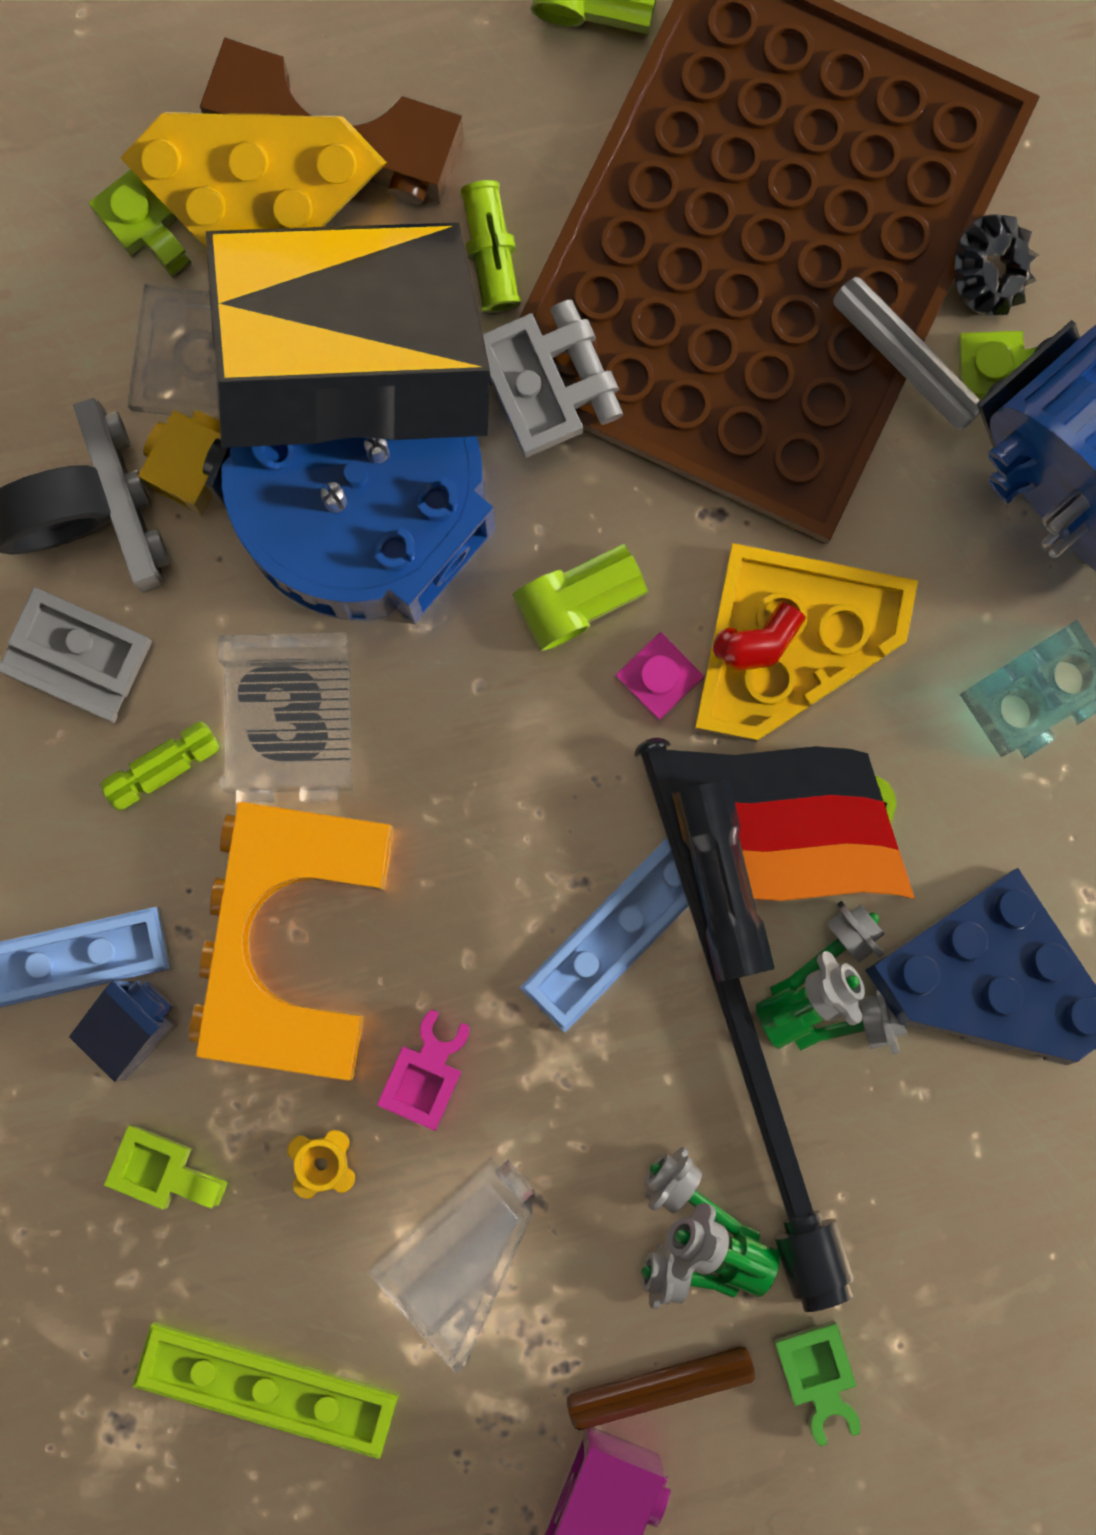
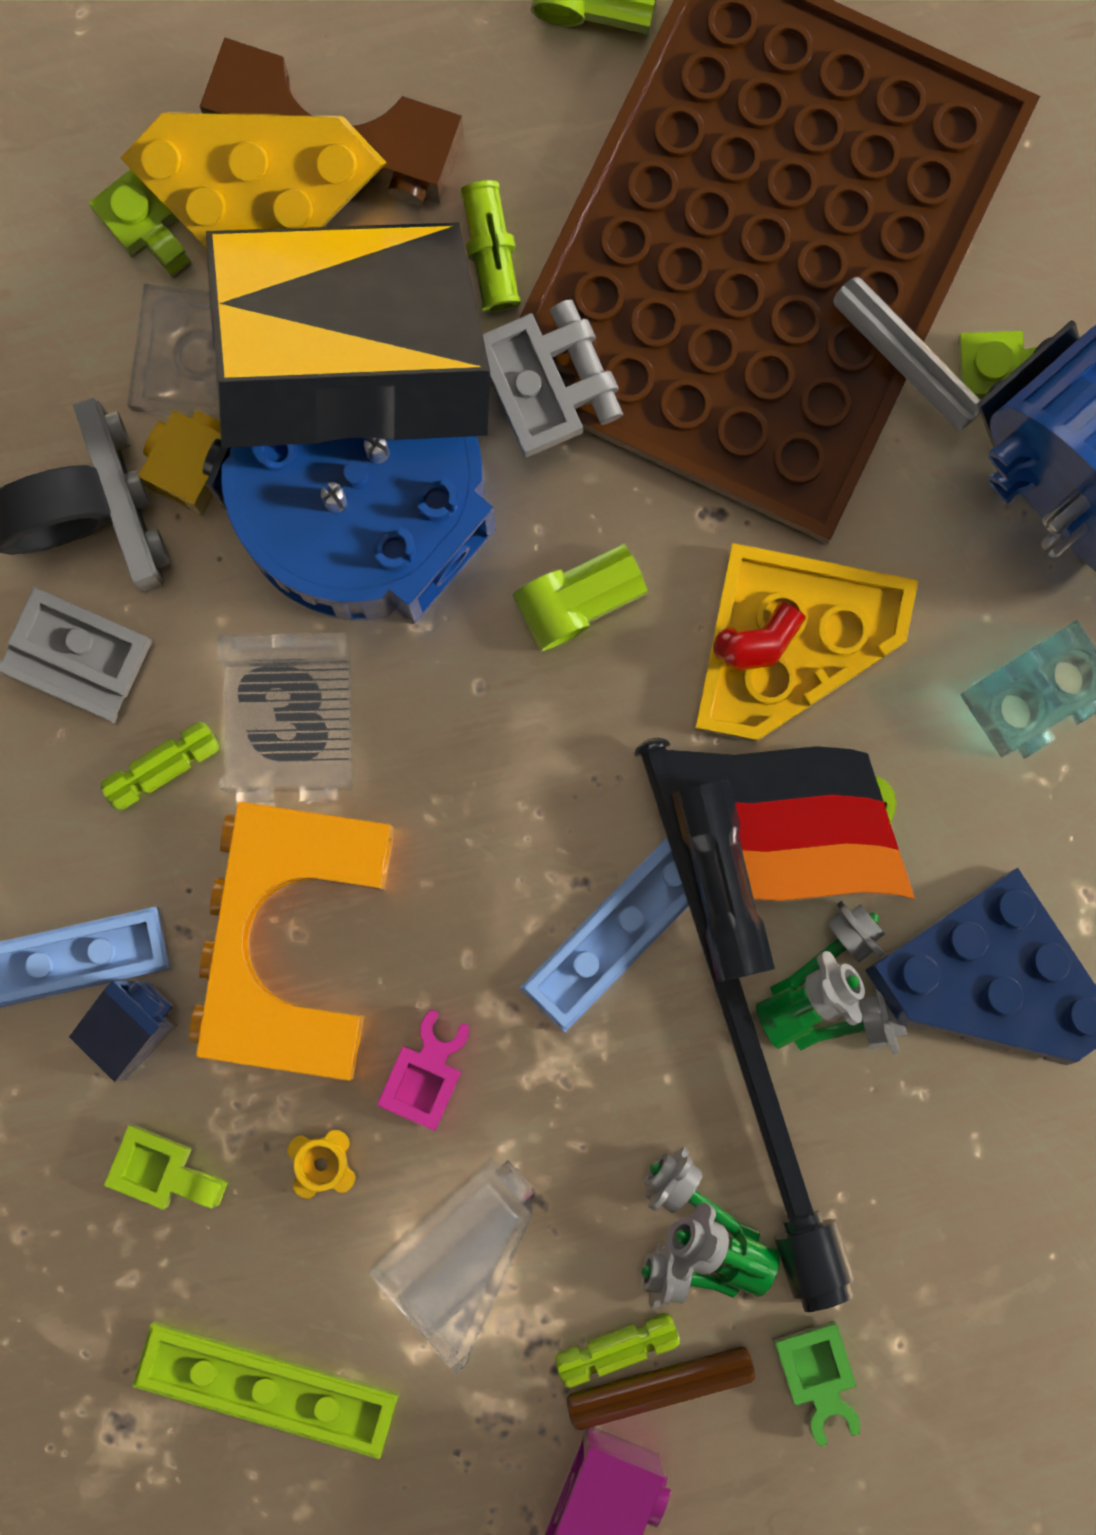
(617, 1350): none -> lime axle
(659, 676): dark pink plate -> none
(978, 279): black gear -> none

